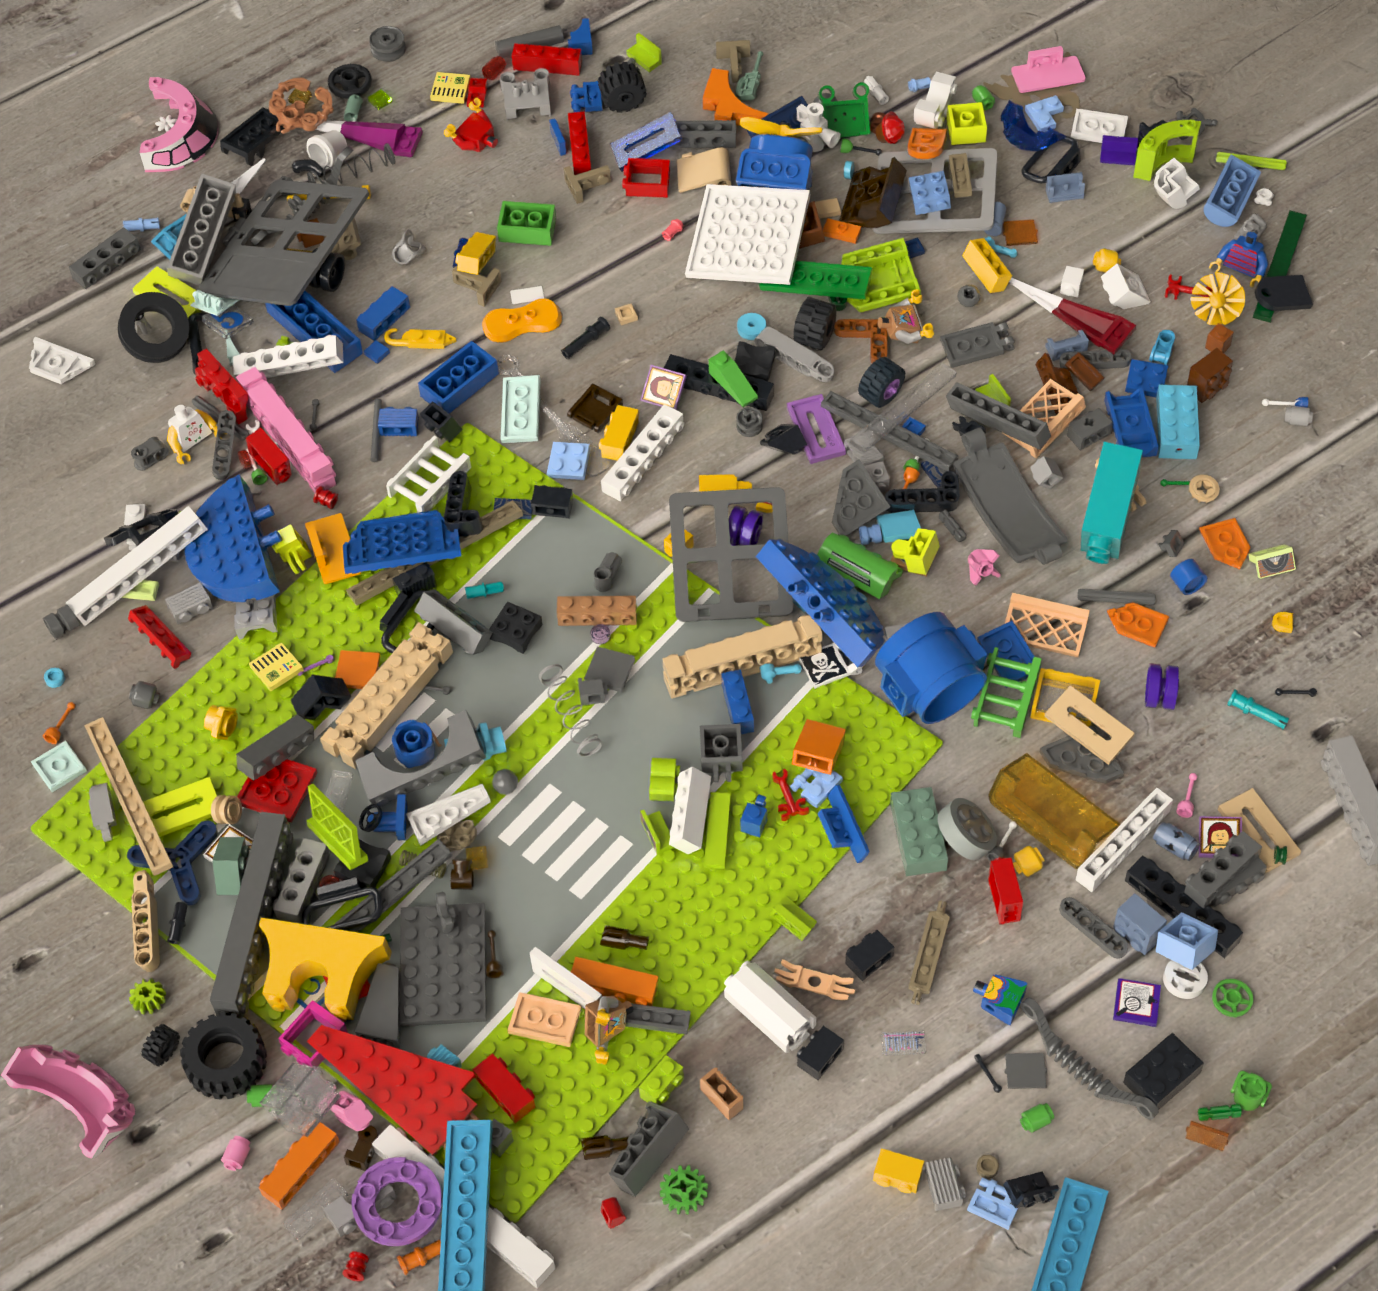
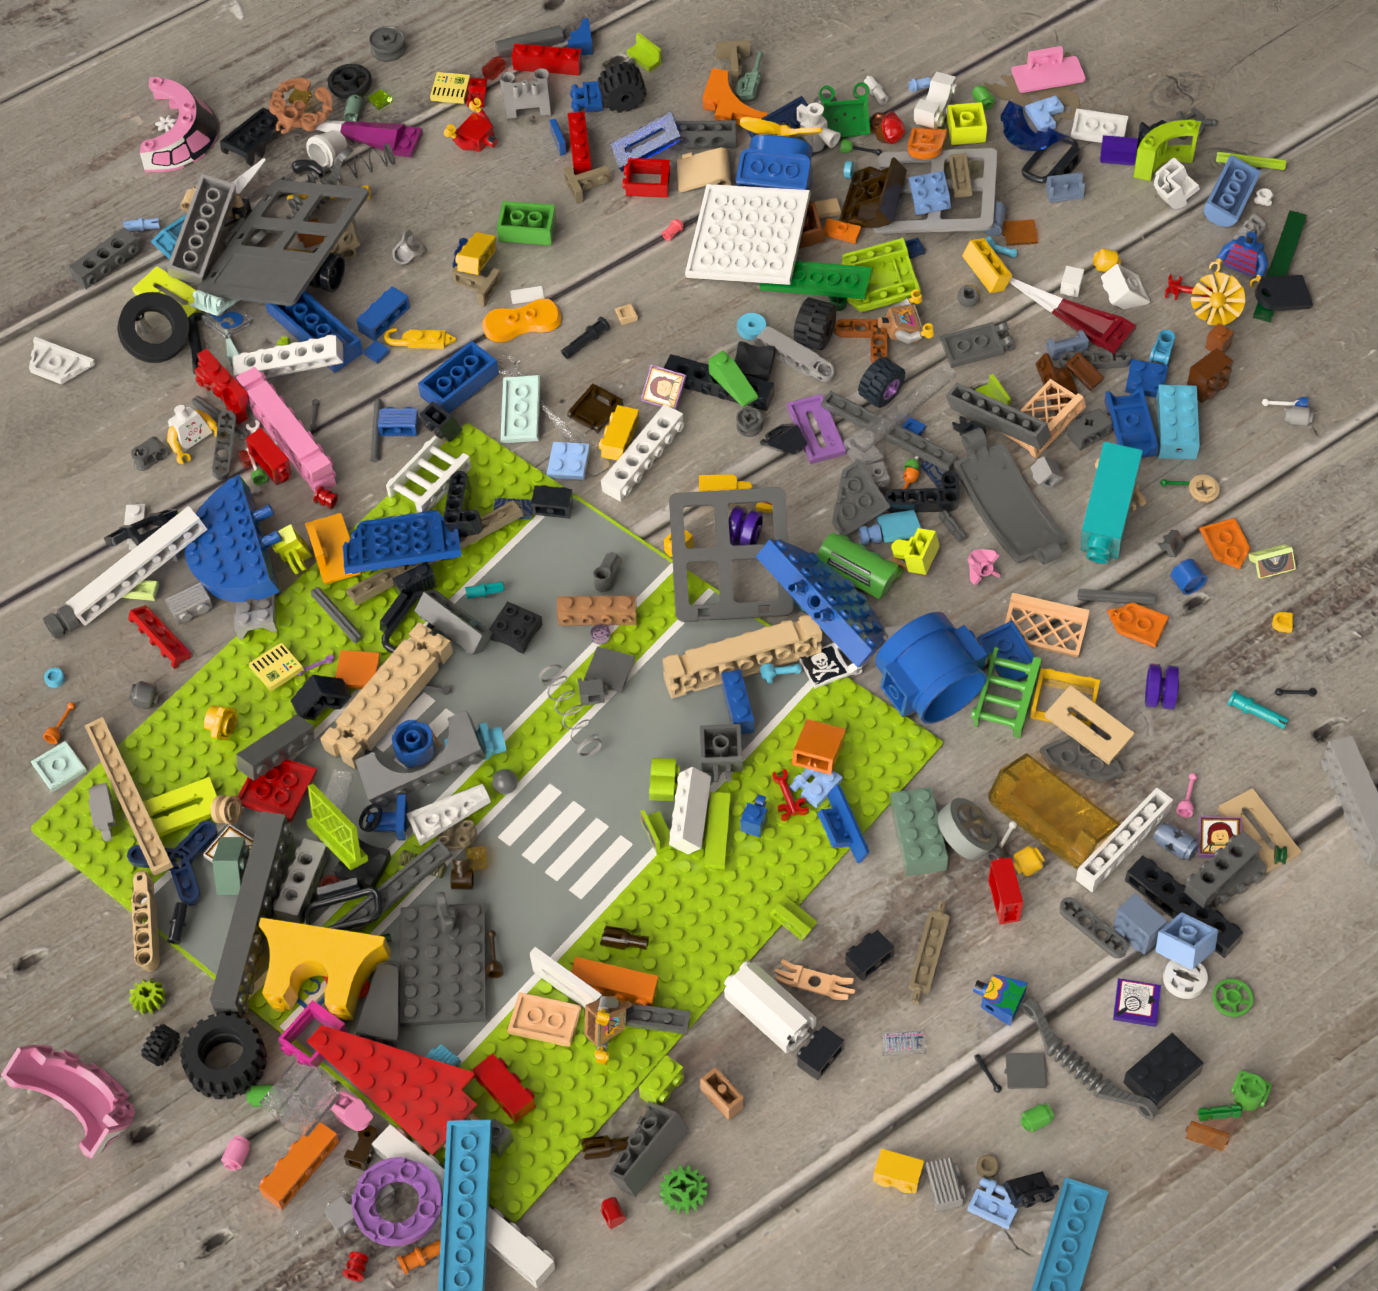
(340, 619): none -> dark grey axle

